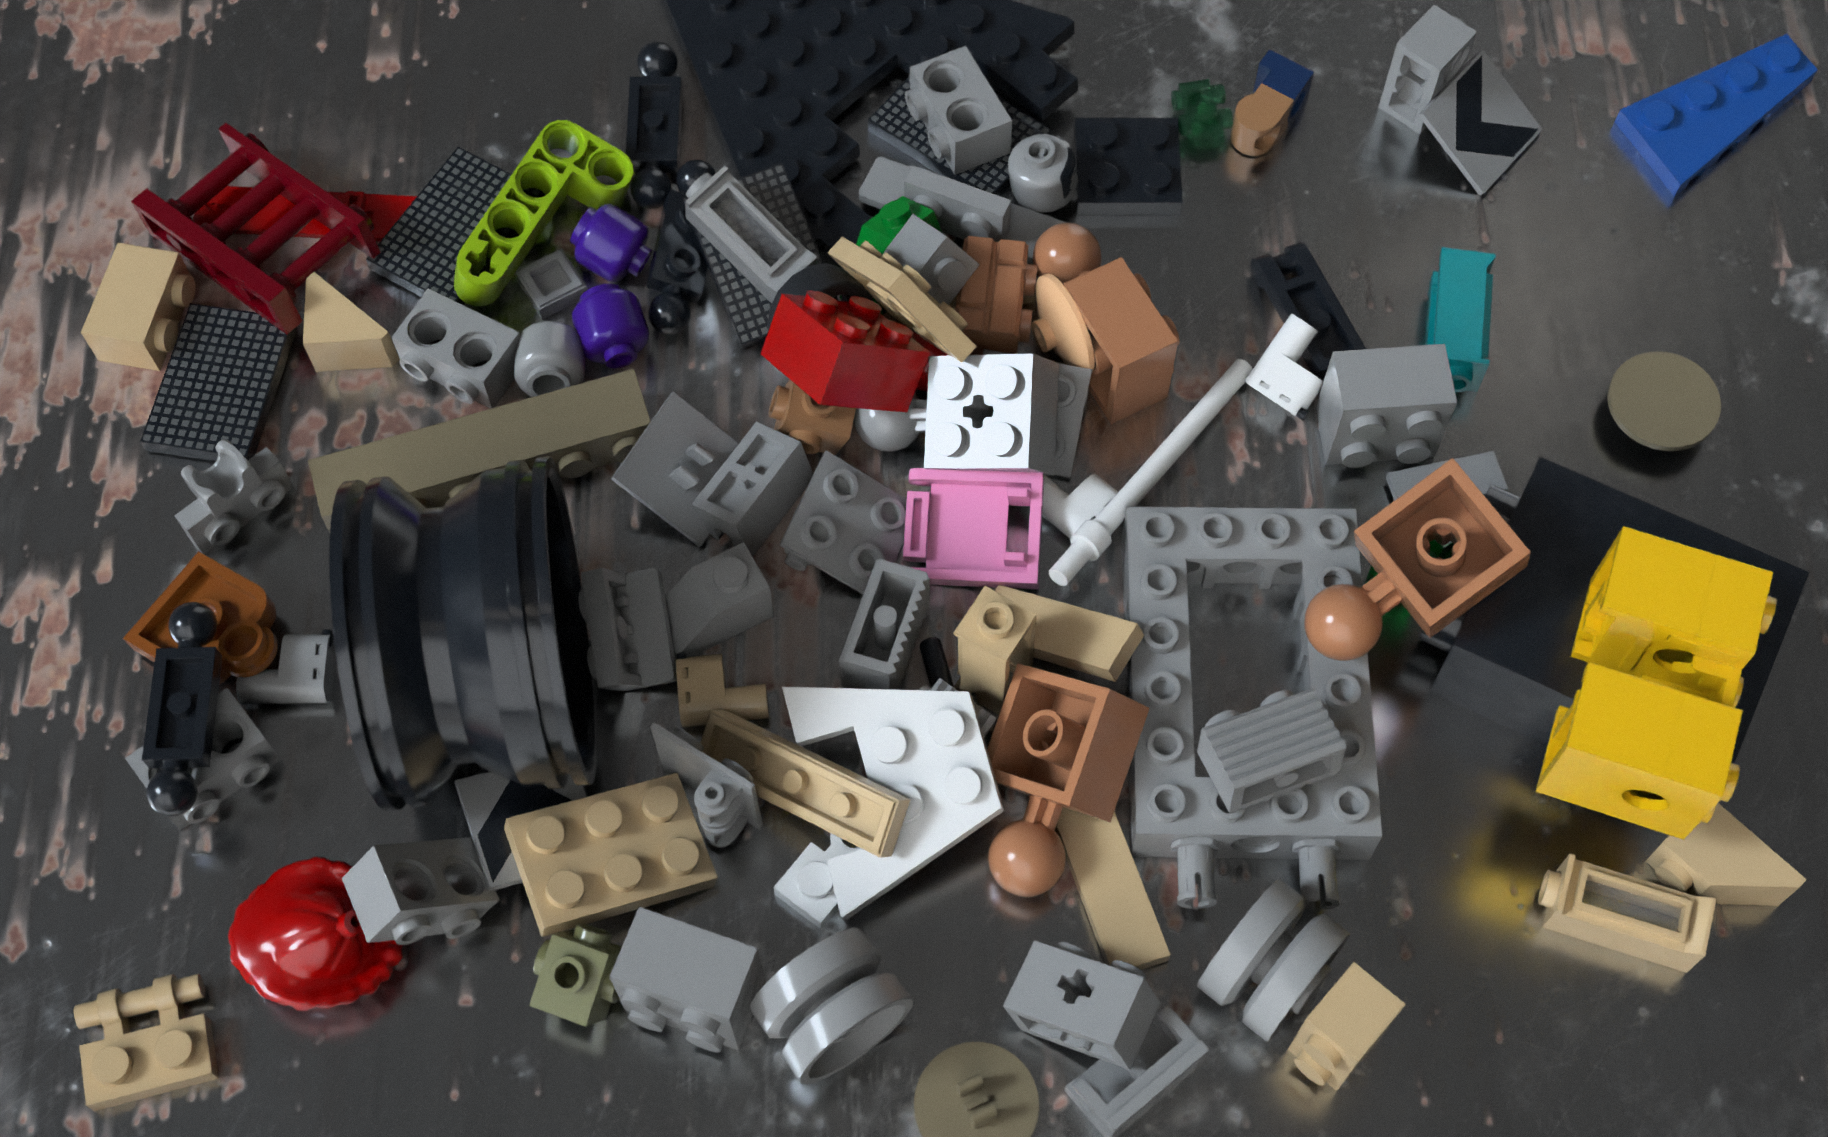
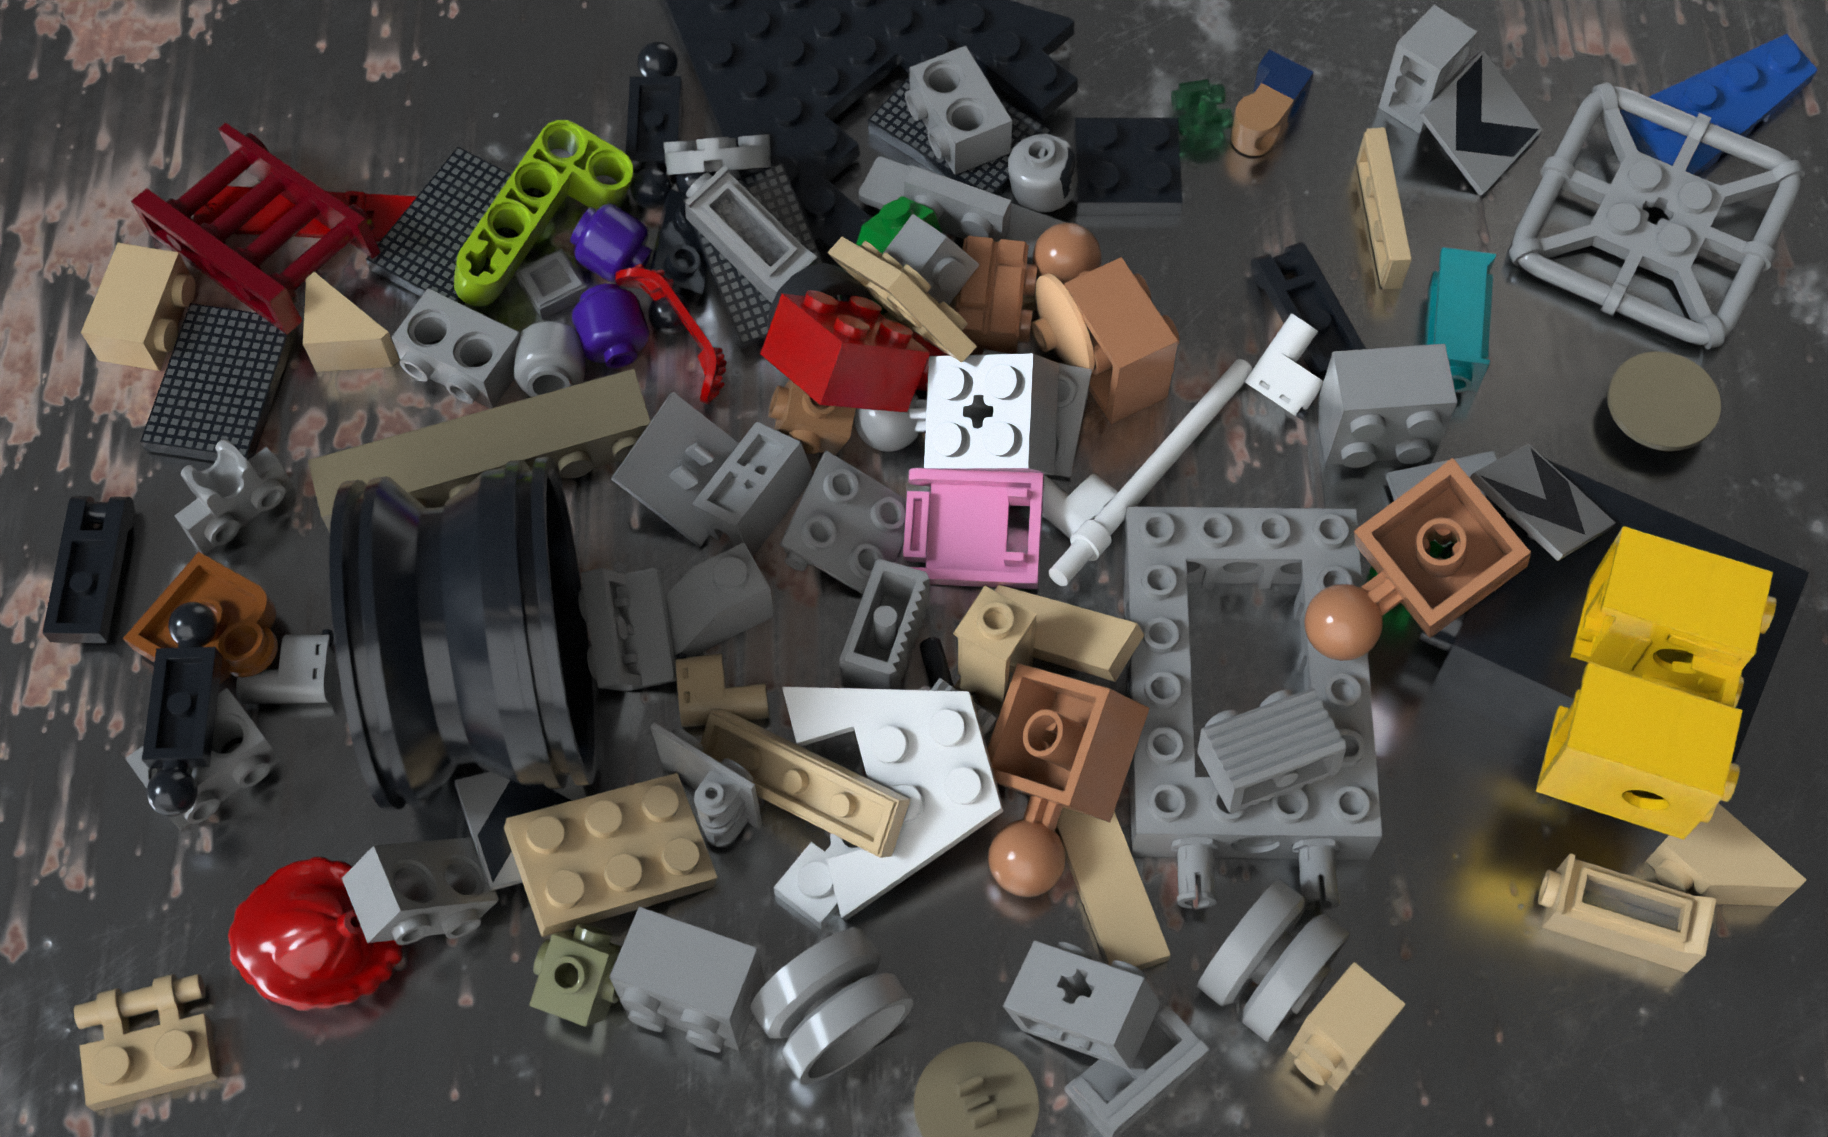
(88, 570): none -> black plate
(657, 287): none -> red piece
(714, 153): none -> light grey plate
(1383, 209): none -> tan tile
(1542, 501): none -> light grey piece
(1672, 244): none -> light grey plate

